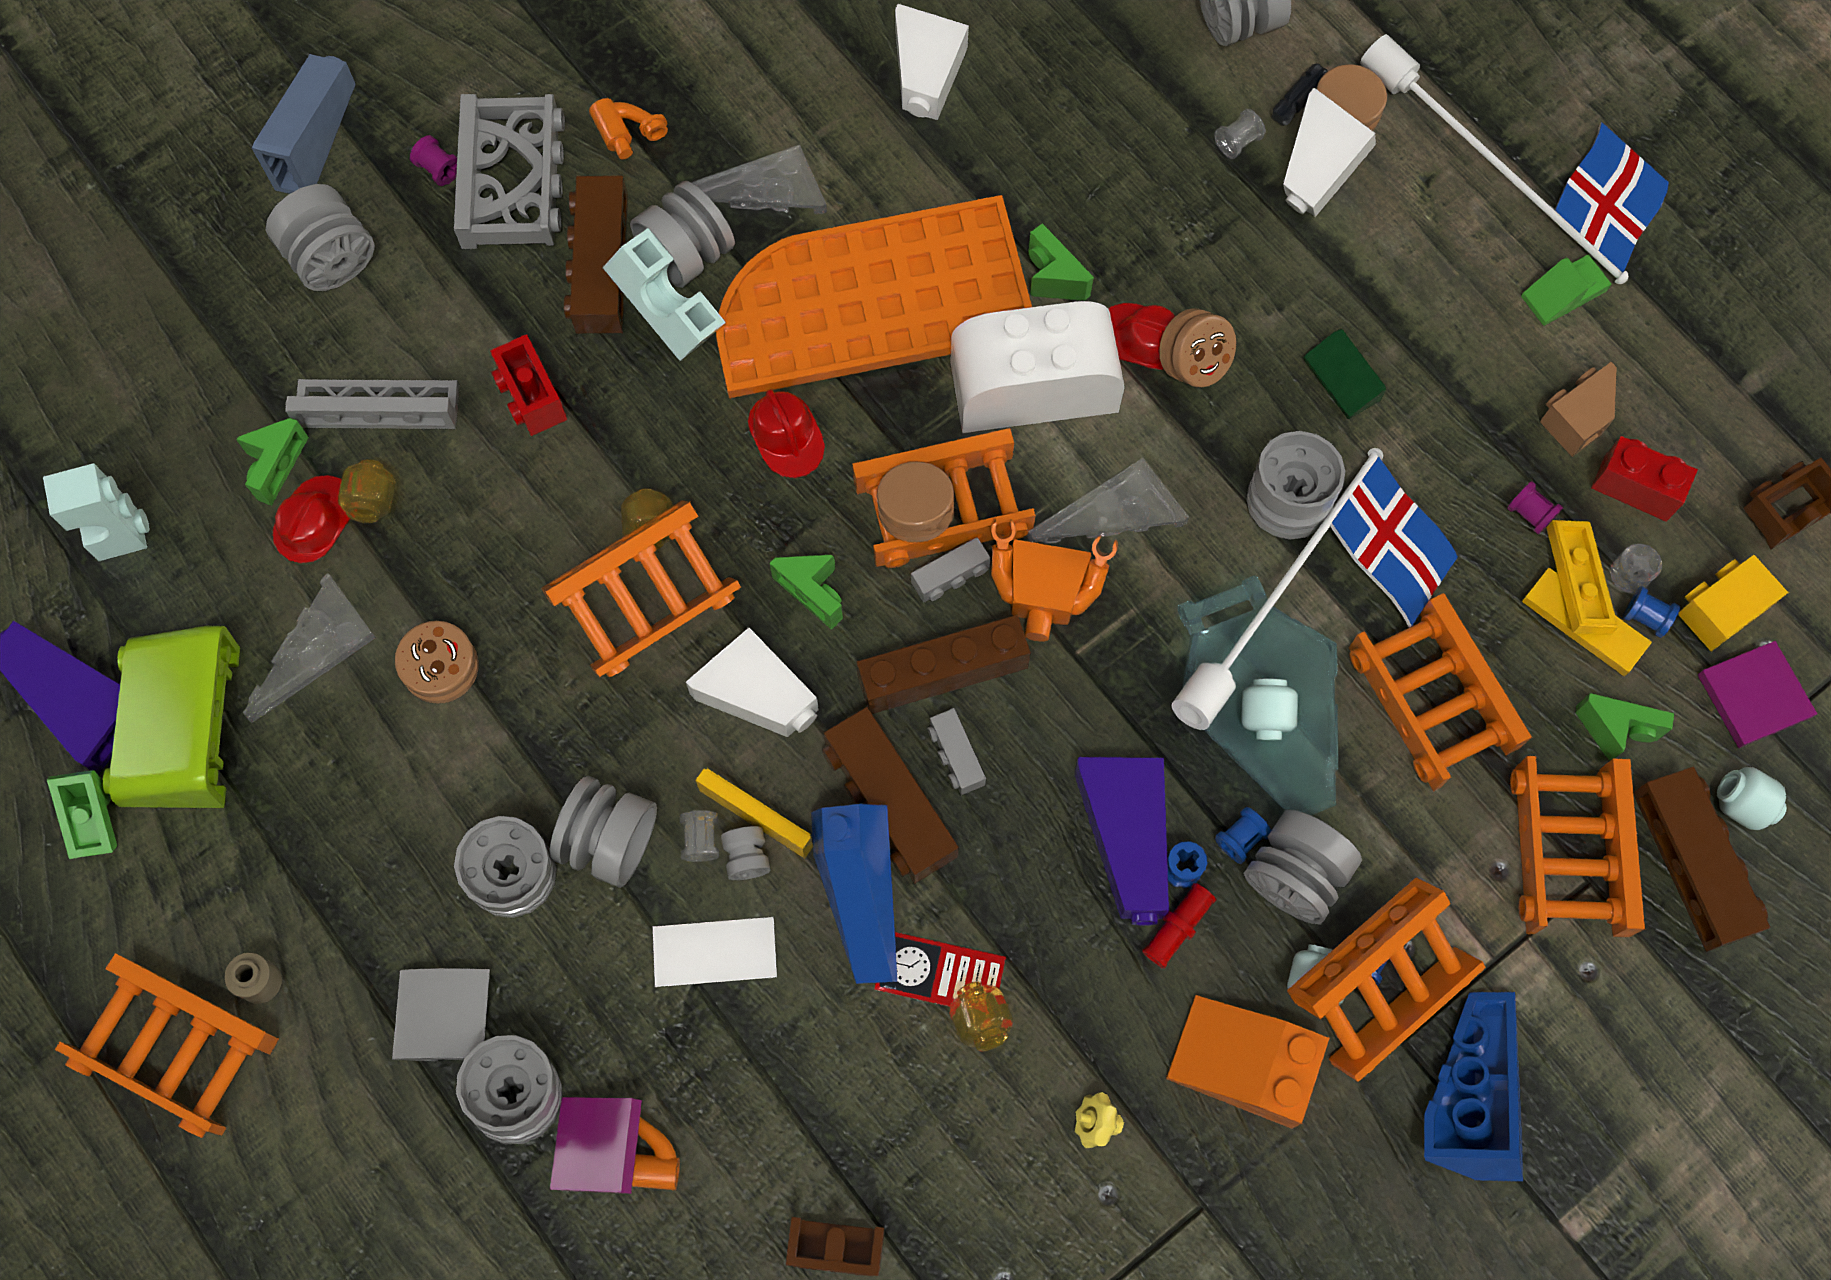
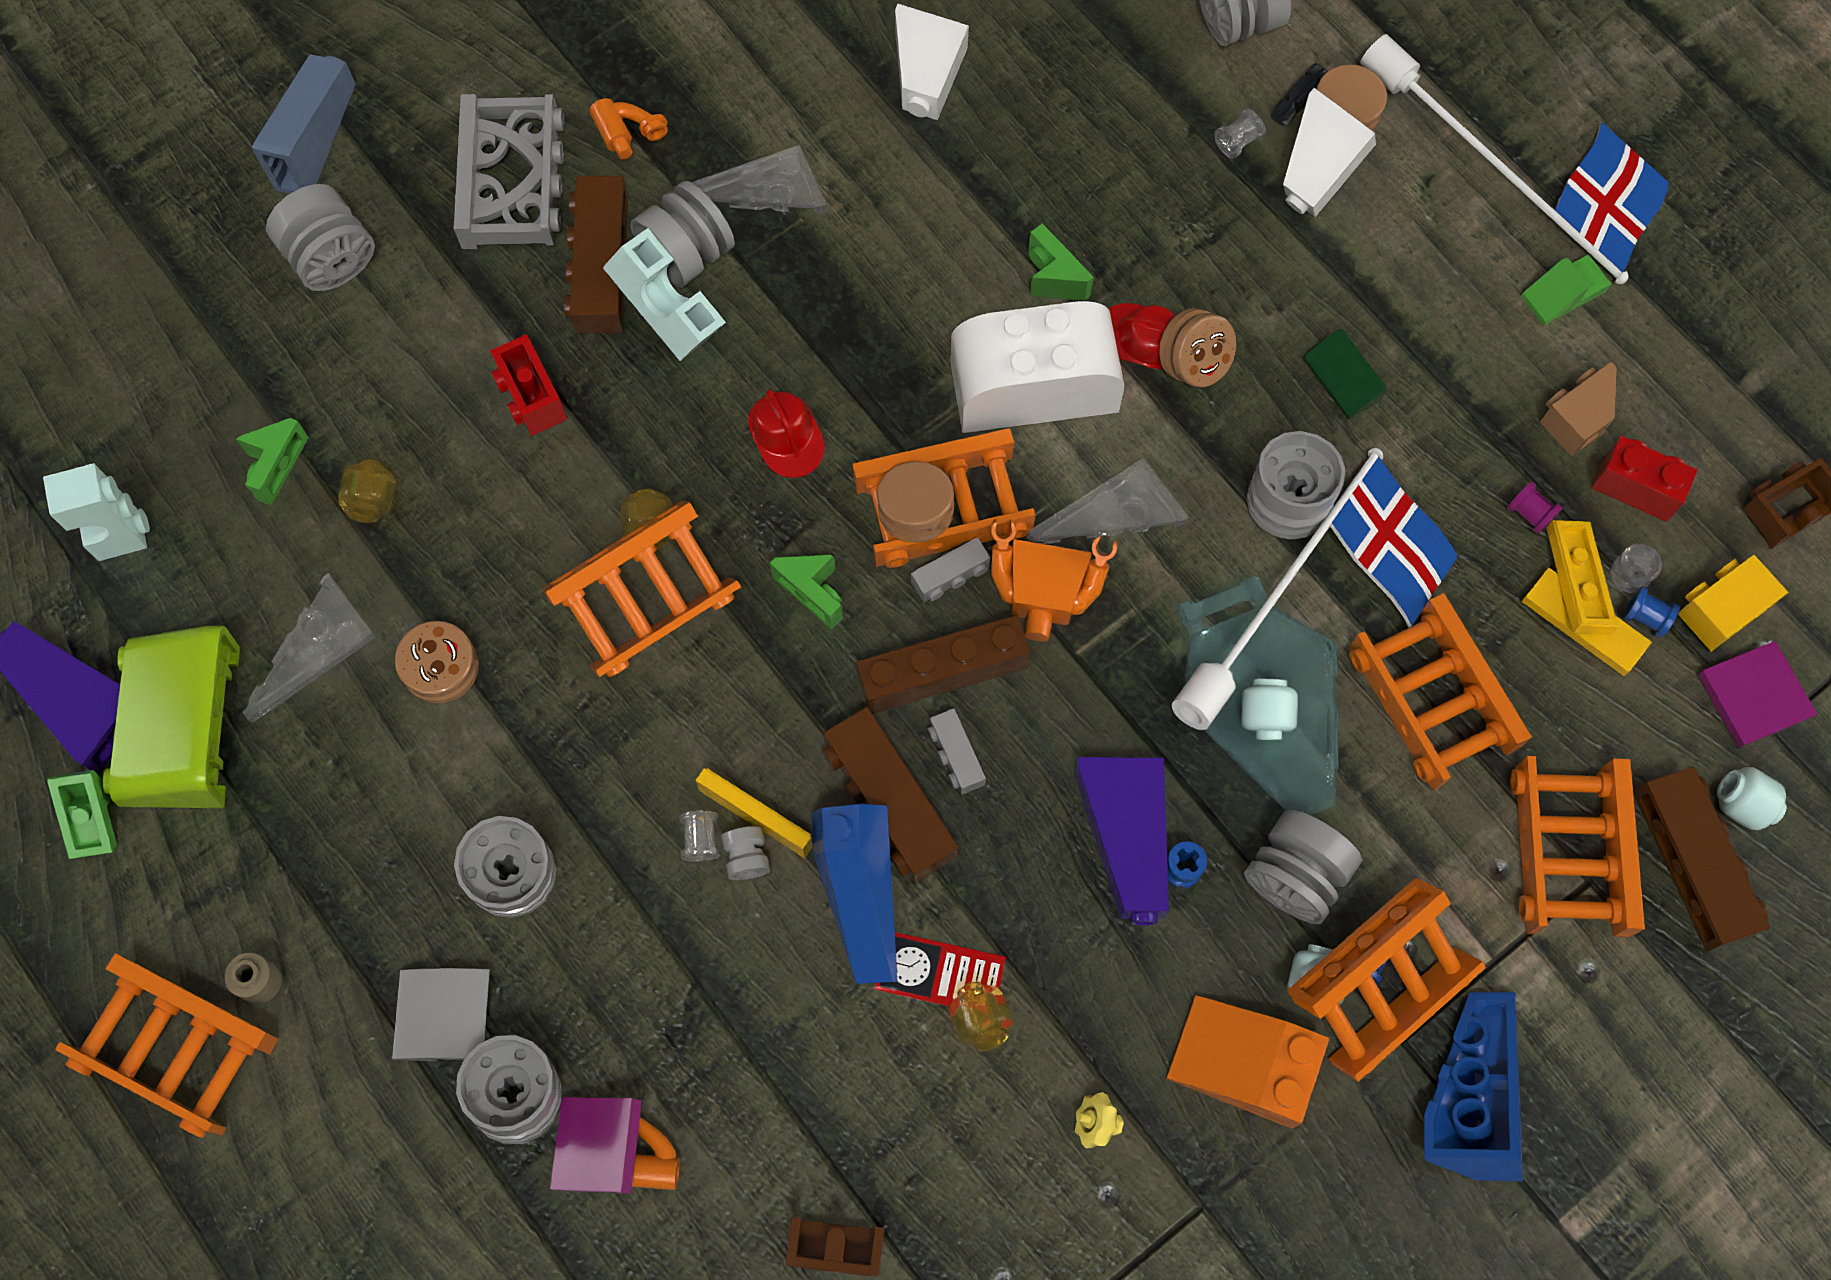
(310, 520): red piece -> none
(377, 410): light grey fence -> none
(435, 160): magenta bush -> none
(600, 830): light grey wheel -> none
(714, 952): white sticker -> none
(755, 686): white slope -> none
(867, 295): orange plate -> none
(1179, 925): red pin -> none
(1243, 835): blue bush -> none
(1612, 719): bright green slope -> none

